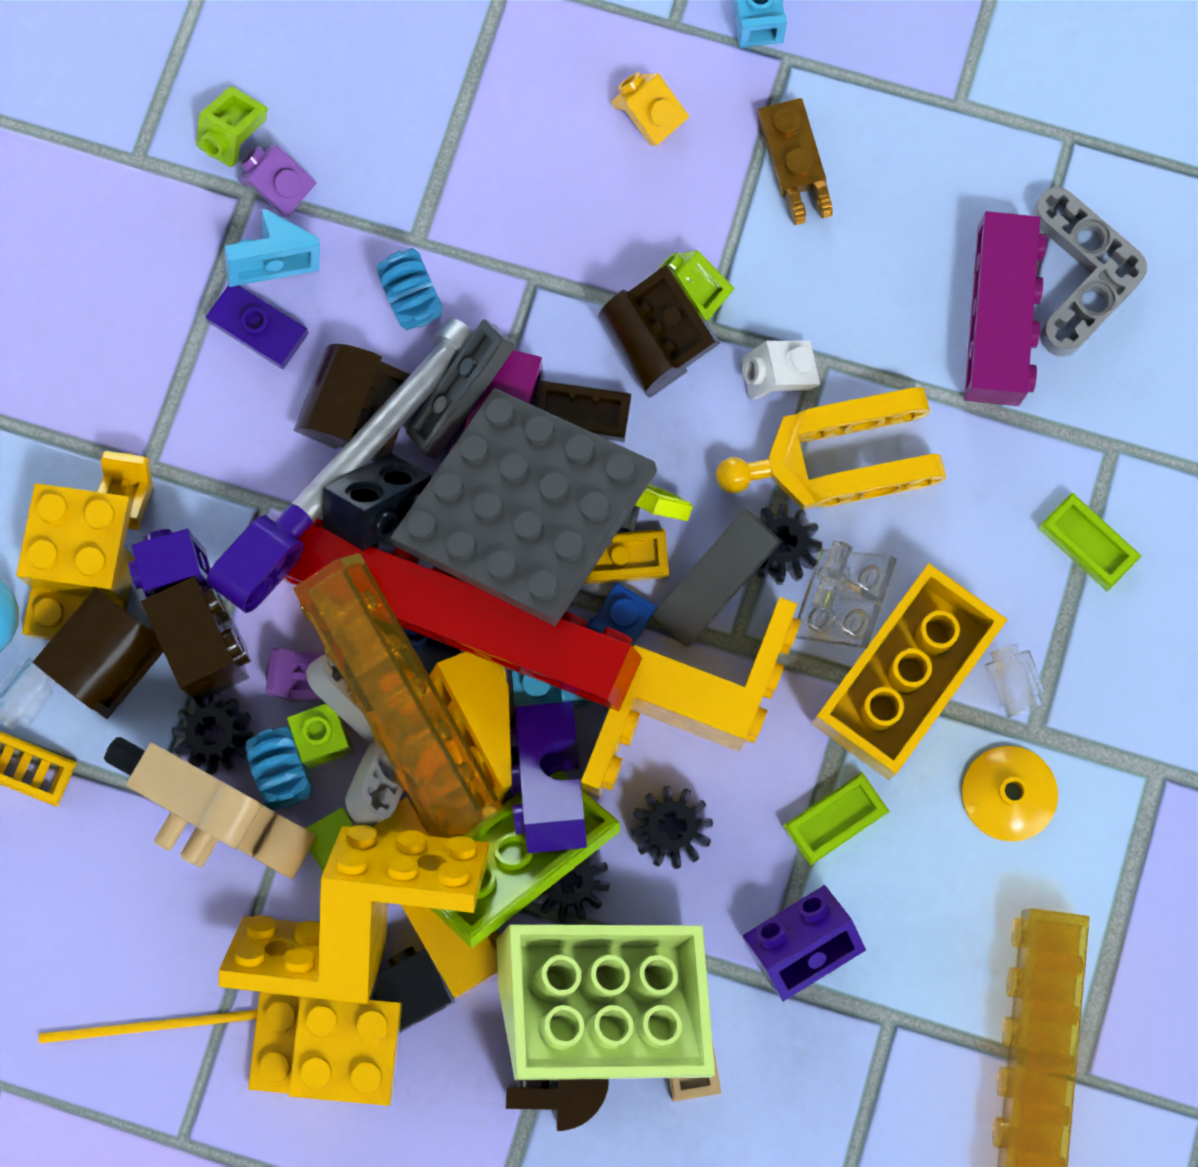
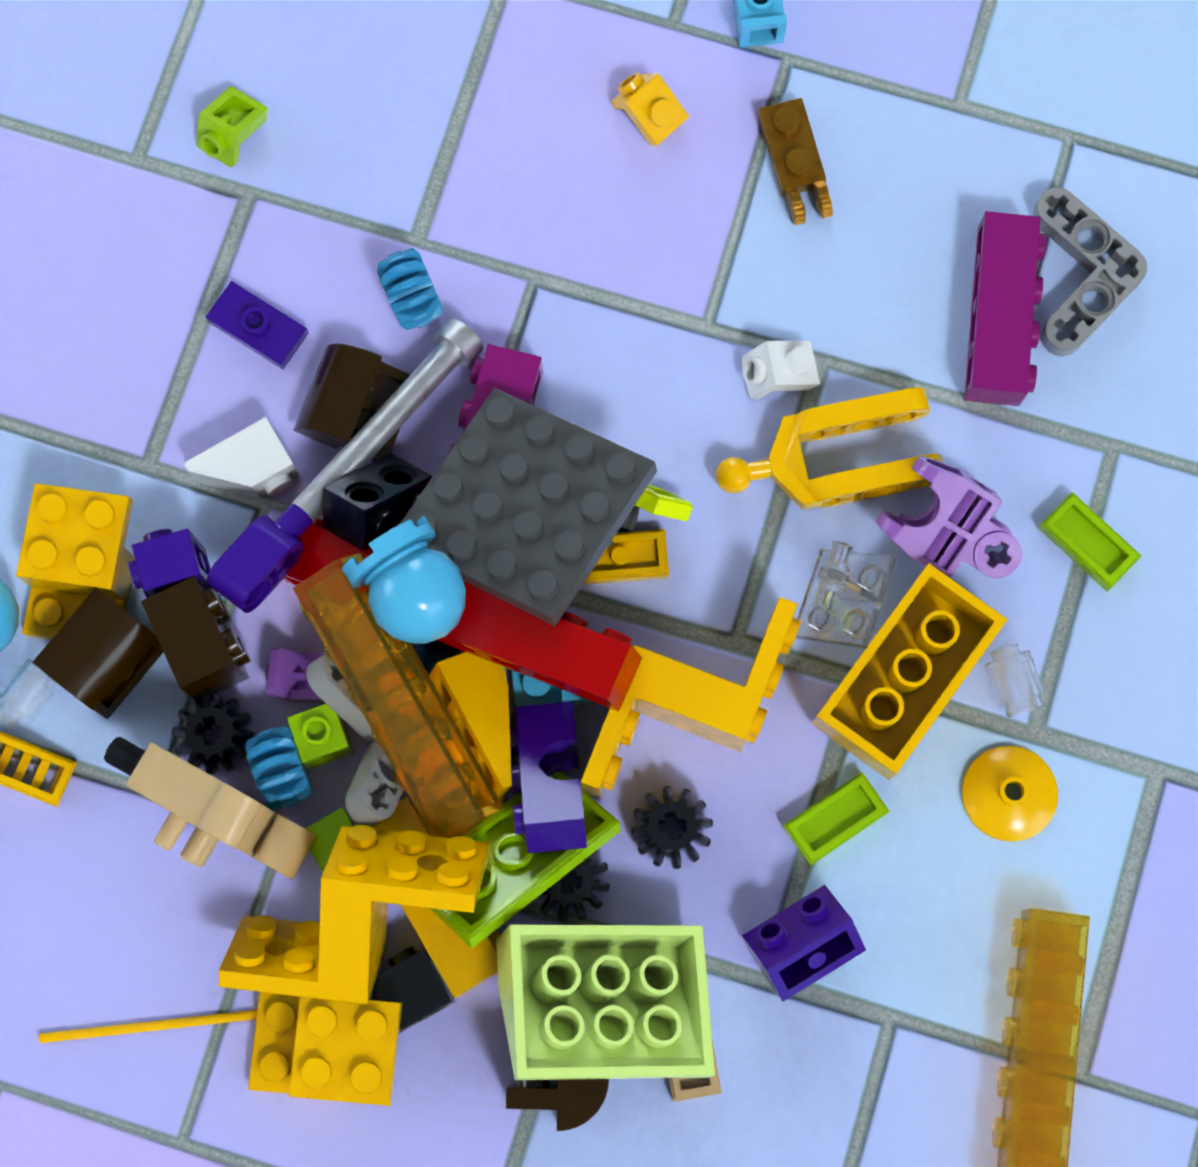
(128, 476): yellow bracket -> none
(246, 463): none -> white slope
(276, 178): medium lavender bracket -> none
(281, 253): medium azure slope -> none
(412, 588): none -> medium azure tile
(460, 389): dark grey tile -> none
(589, 408): dark brown plate -> none
(623, 612): blue bracket -> none
(657, 330): dark brown brick -> none
(701, 280): lime bracket -> none
(717, 577): dark grey tile -> none
(795, 536): black gear -> none
(955, 525): none -> medium lavender piece

